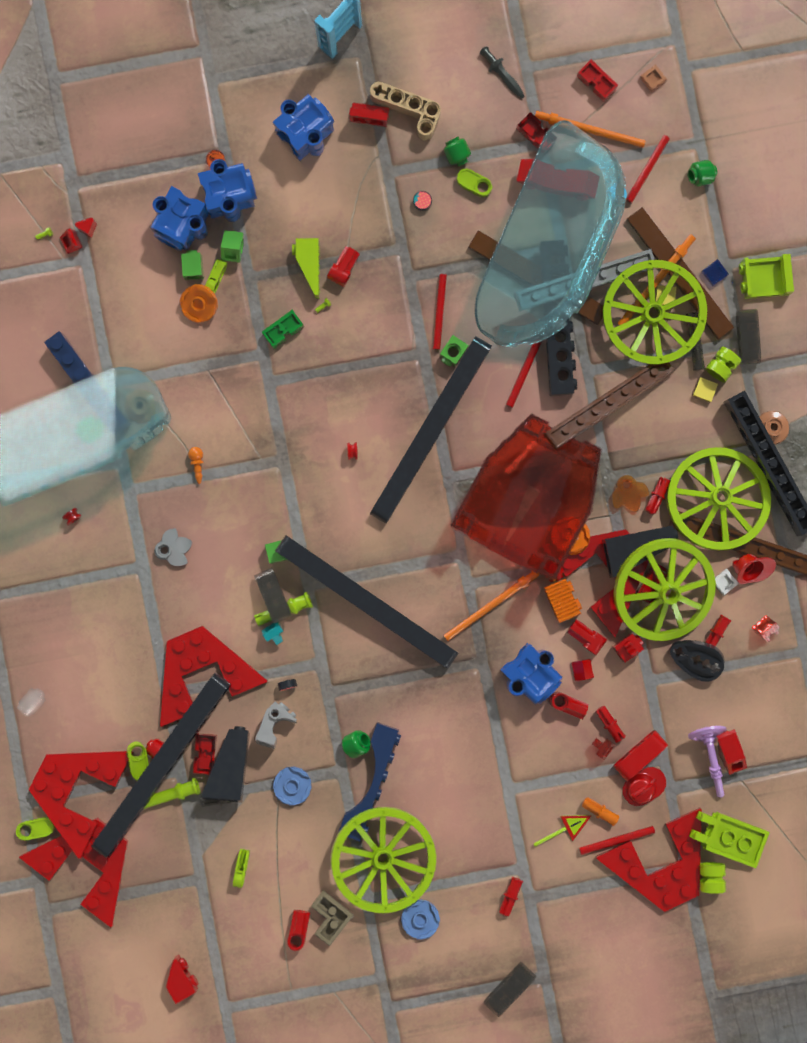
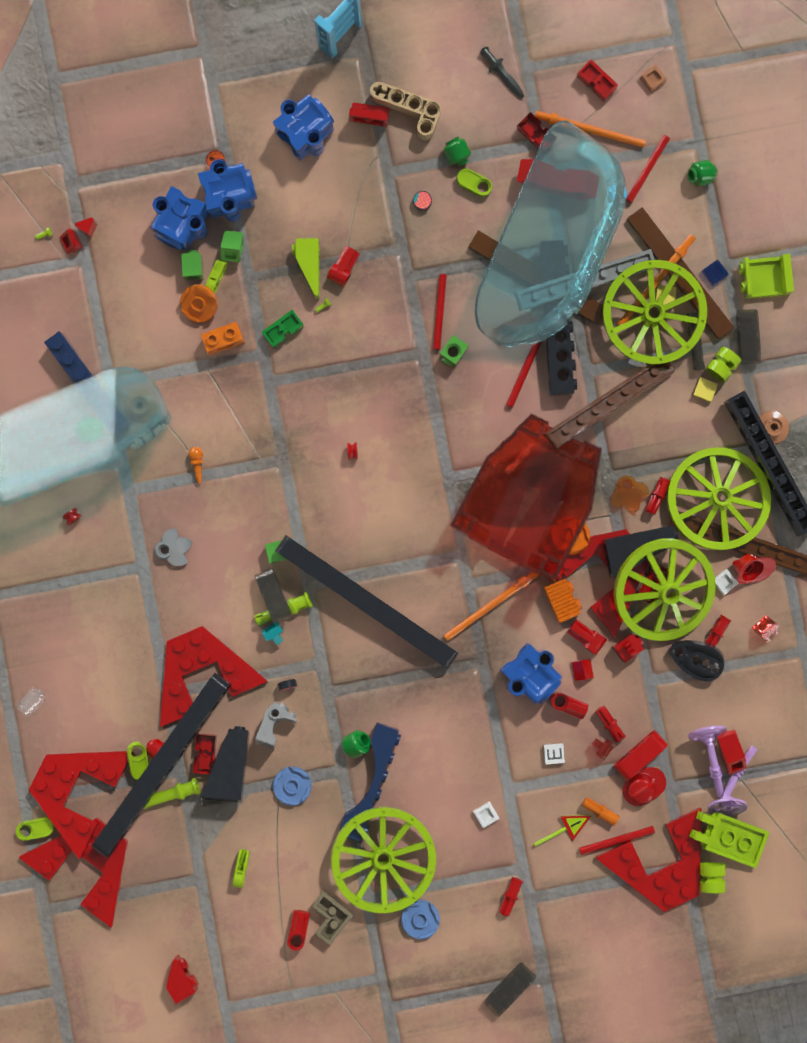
(222, 338): none -> orange brick
(430, 429): black beam -> none
(486, 814): none -> white tile
(554, 753): none -> white tile
(728, 803): none -> lavender dish

